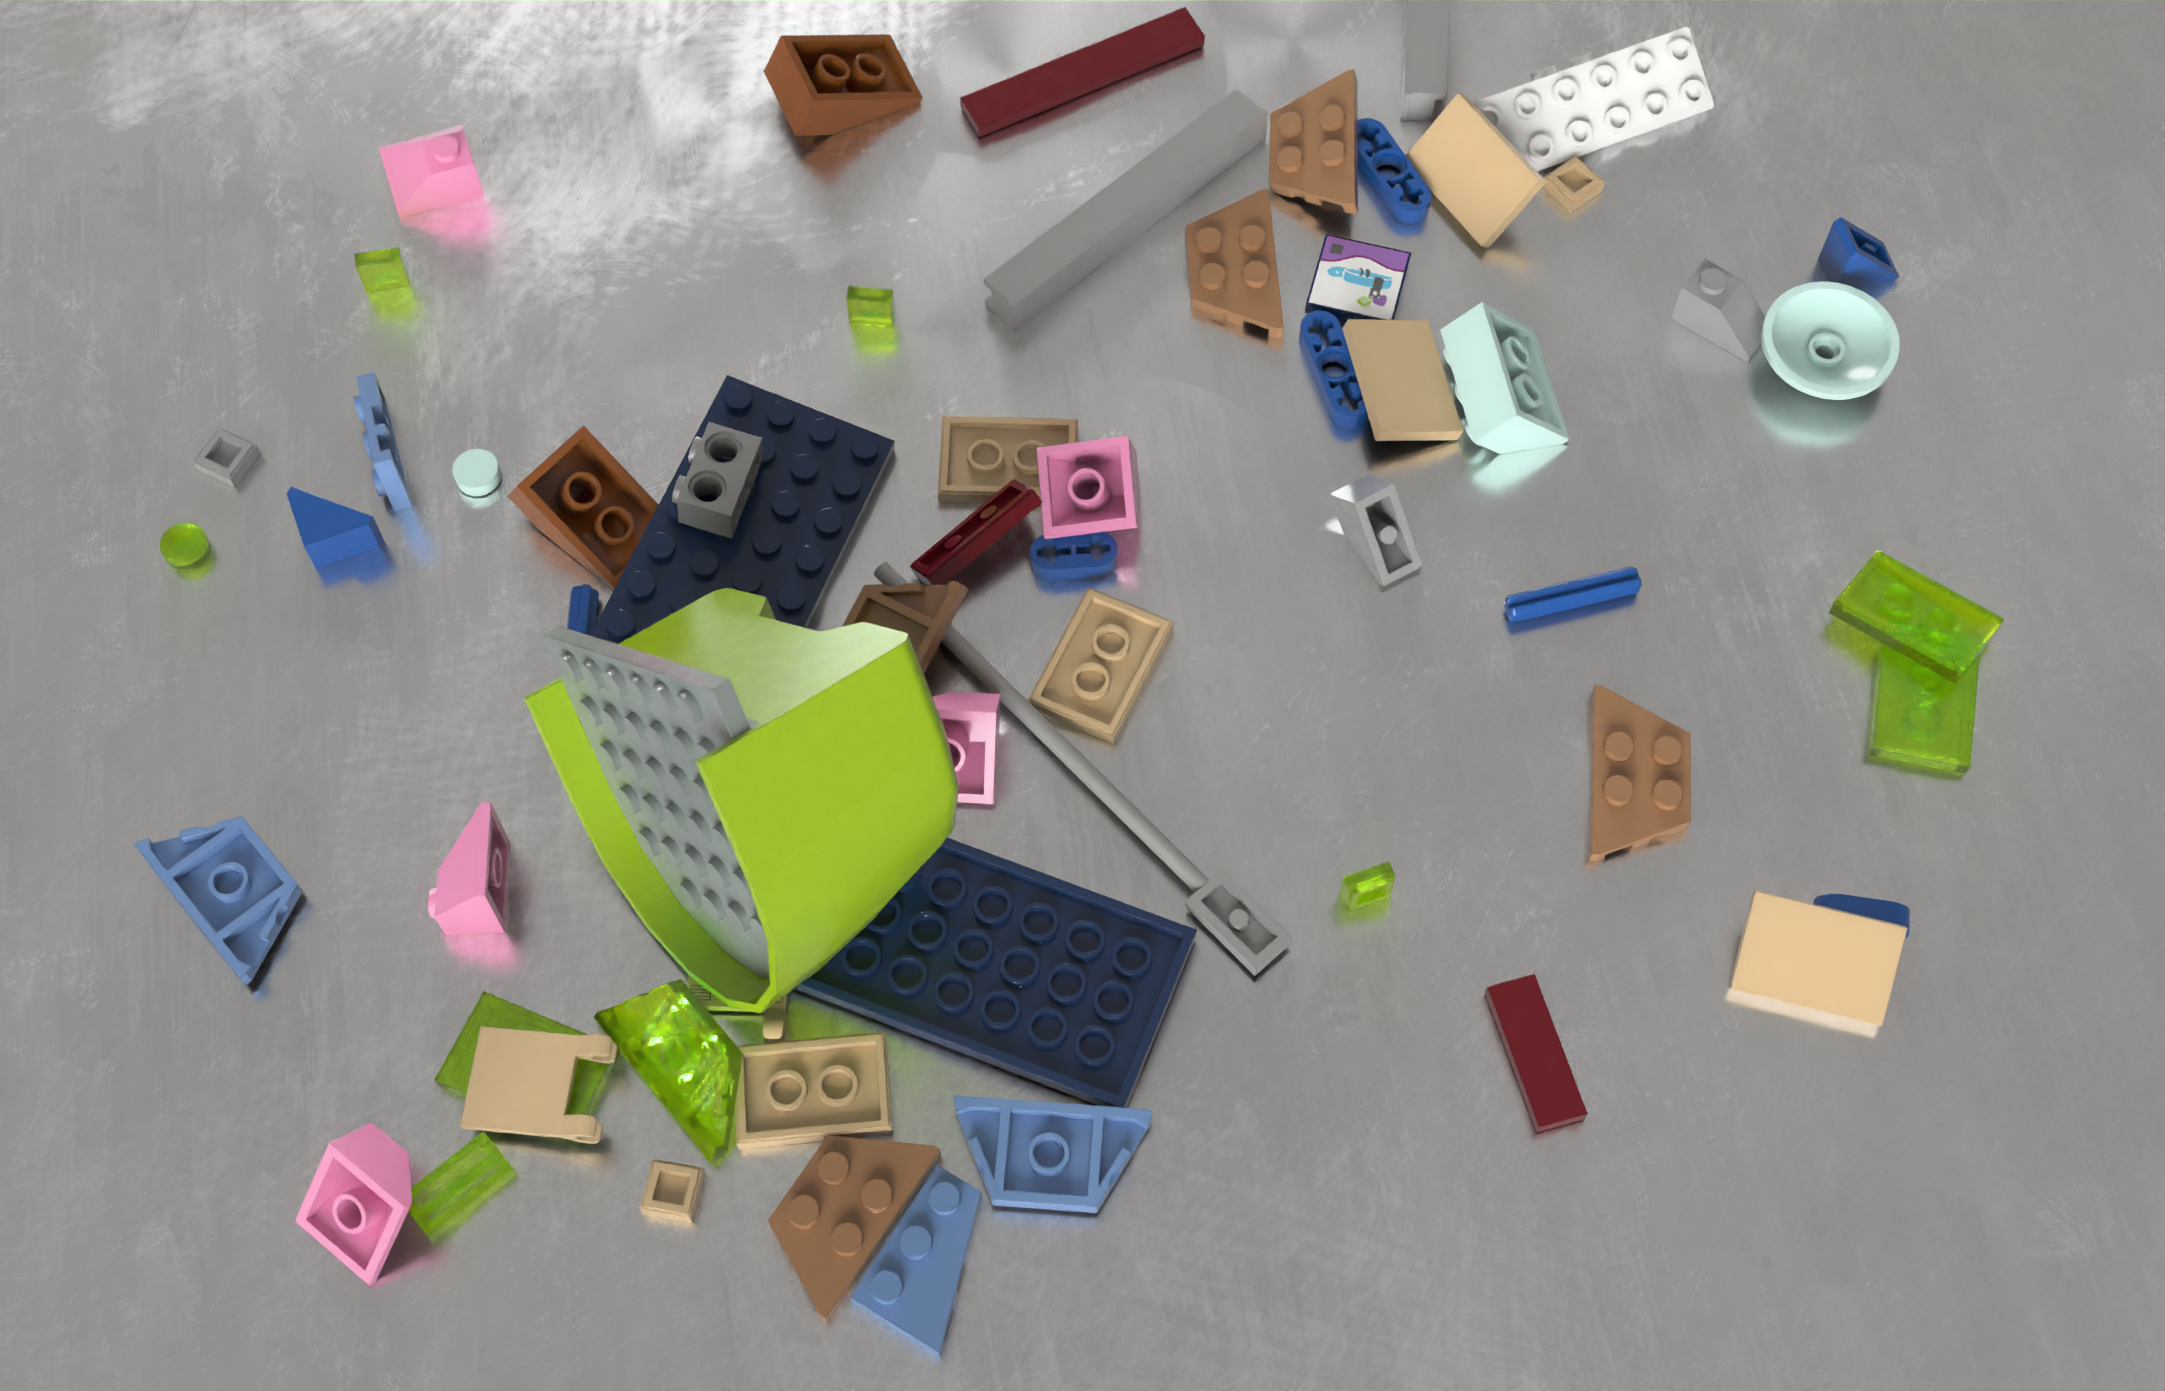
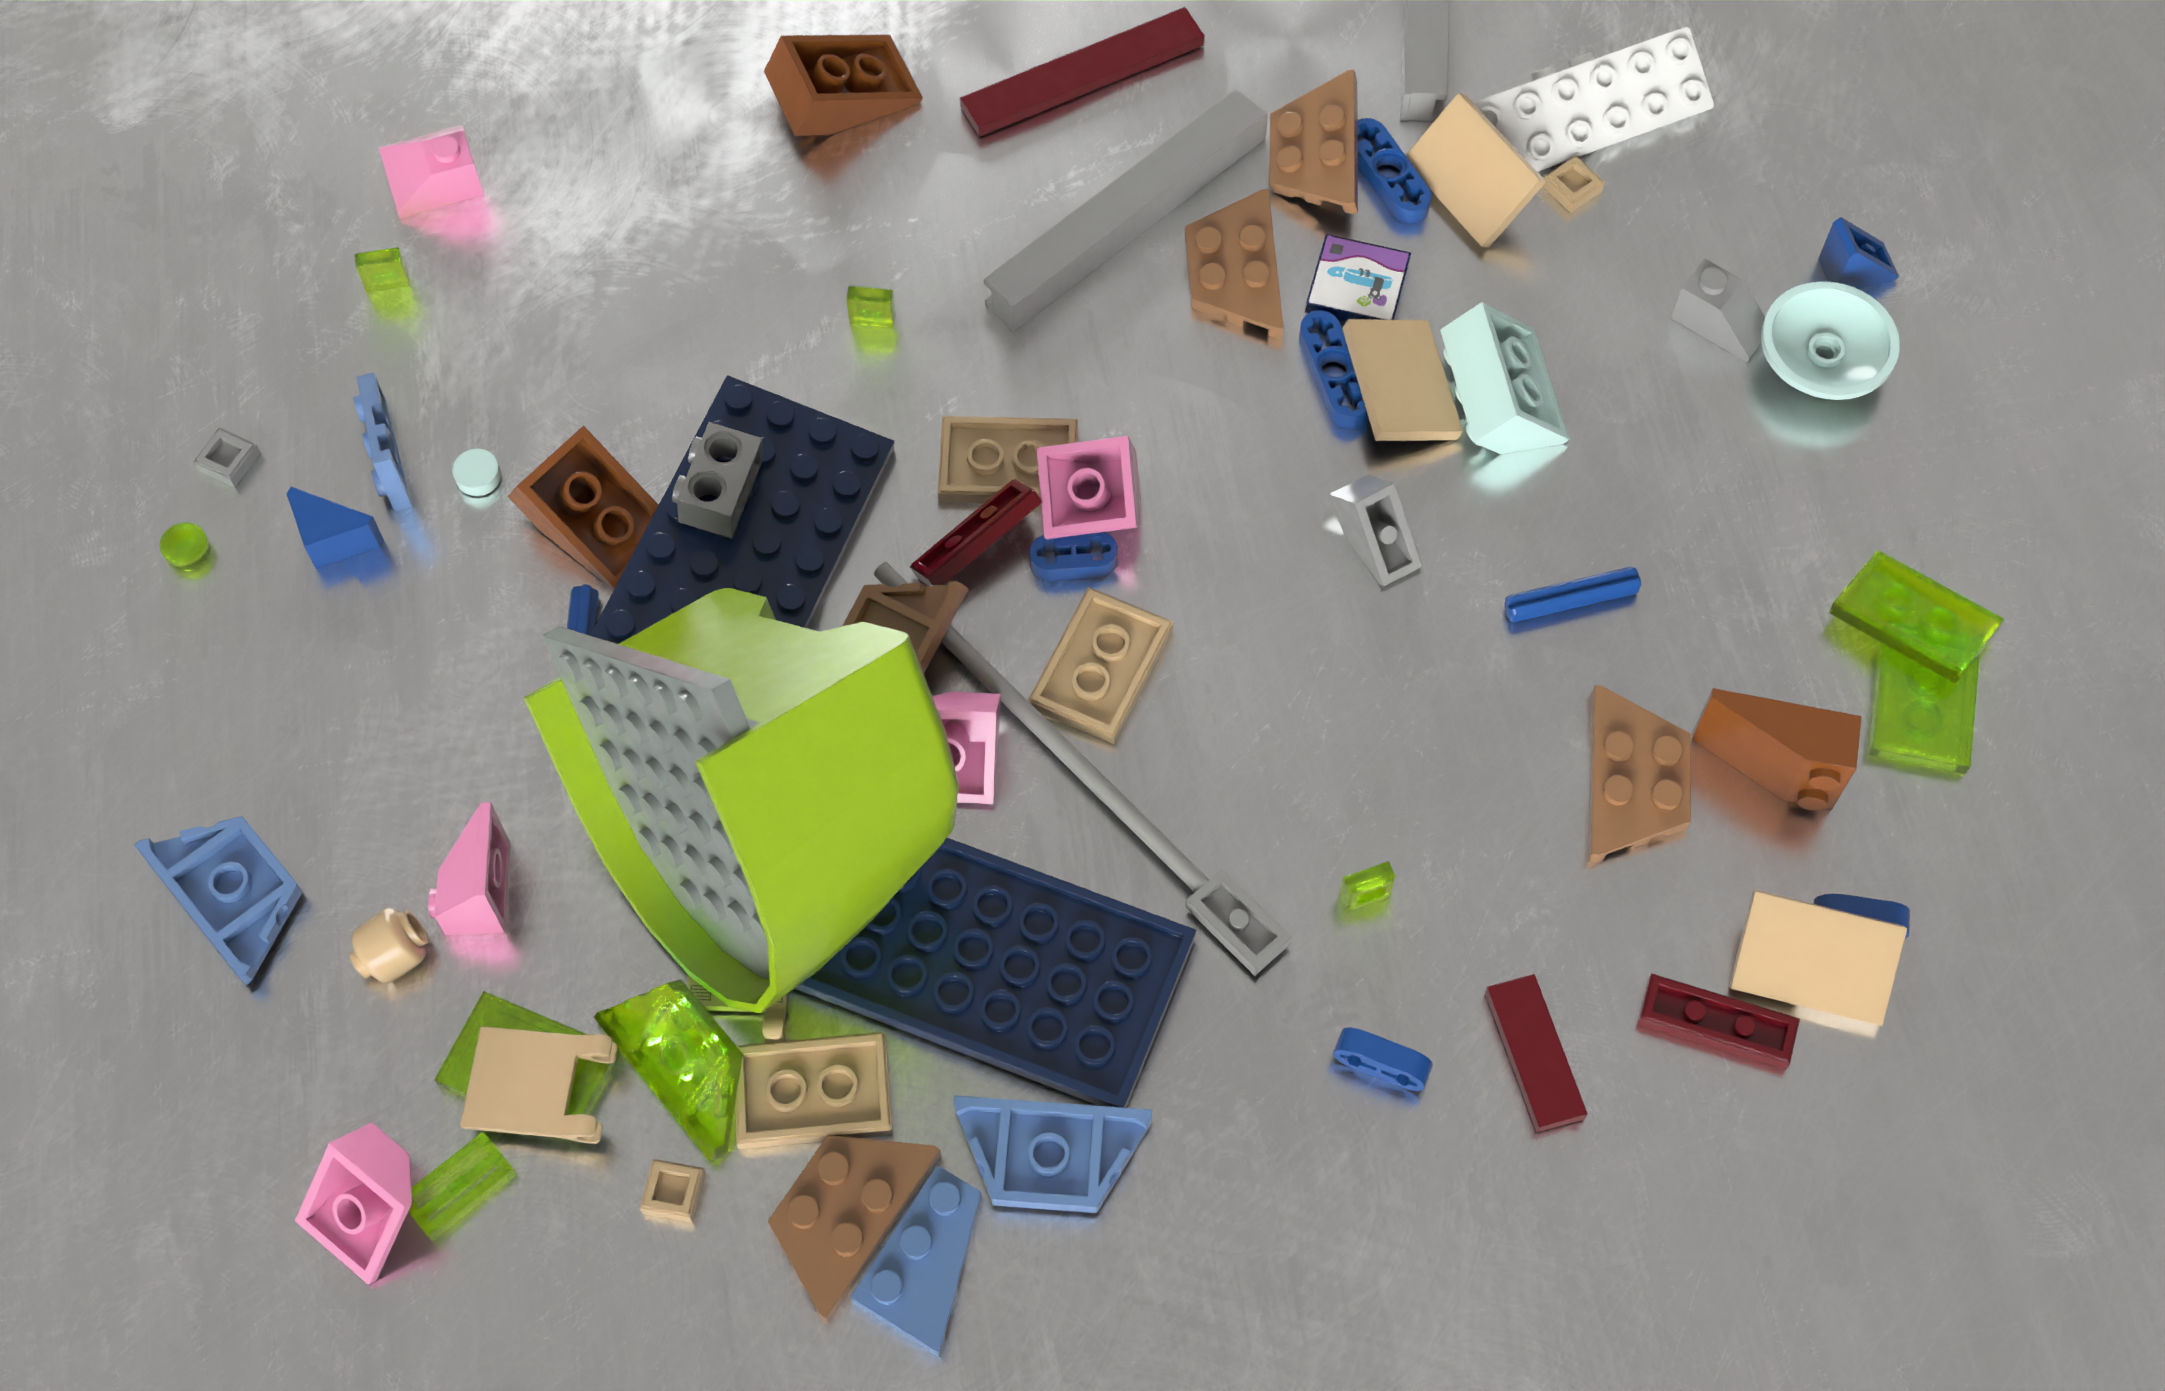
(388, 945): none -> tan head
(1383, 1059): none -> blue beam
(1718, 1021): none -> dark red tile
(1783, 746): none -> dark orange slope

